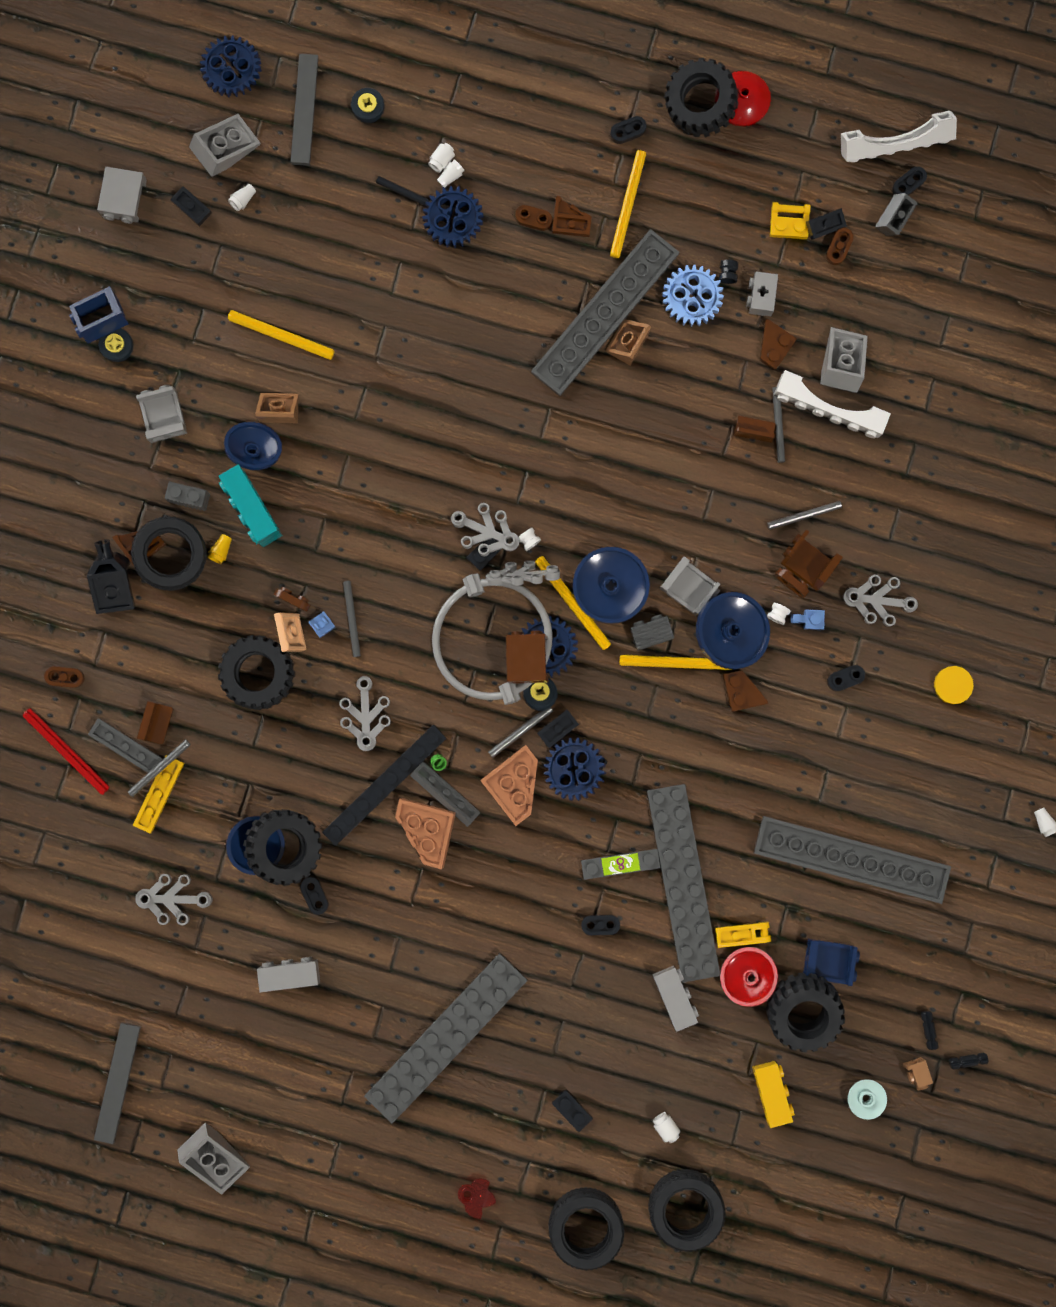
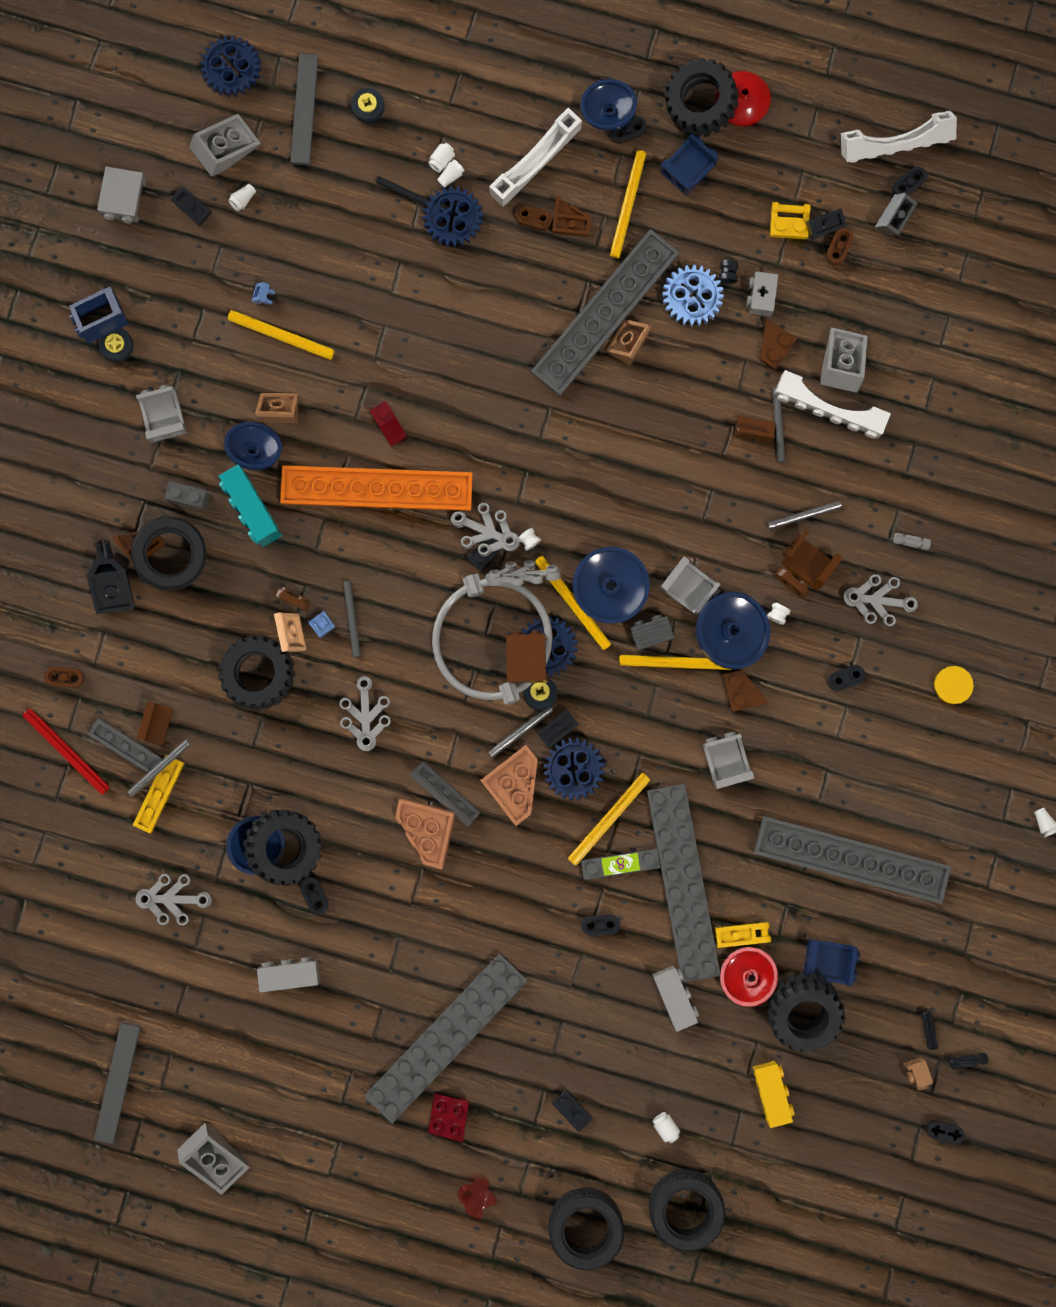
(220, 549): yellow cone -> none
(260, 294): none -> medium blue tile
(376, 488): none -> orange plate
(384, 785): black plate -> none
(388, 423): none -> dark red slope
(439, 761): bright green hinge -> none
(448, 1117): none -> dark red hinge
(512, 181): none -> white arch
(608, 96): none -> dark blue dish
(610, 817): none -> yellow axle
(689, 164): none -> dark blue panel
(727, 760): none -> light grey panel
(812, 619): medium blue plate -> none
(873, 1106): light aqua dish -> none
(912, 541): none -> light grey axle
(945, 1127): none -> black beam

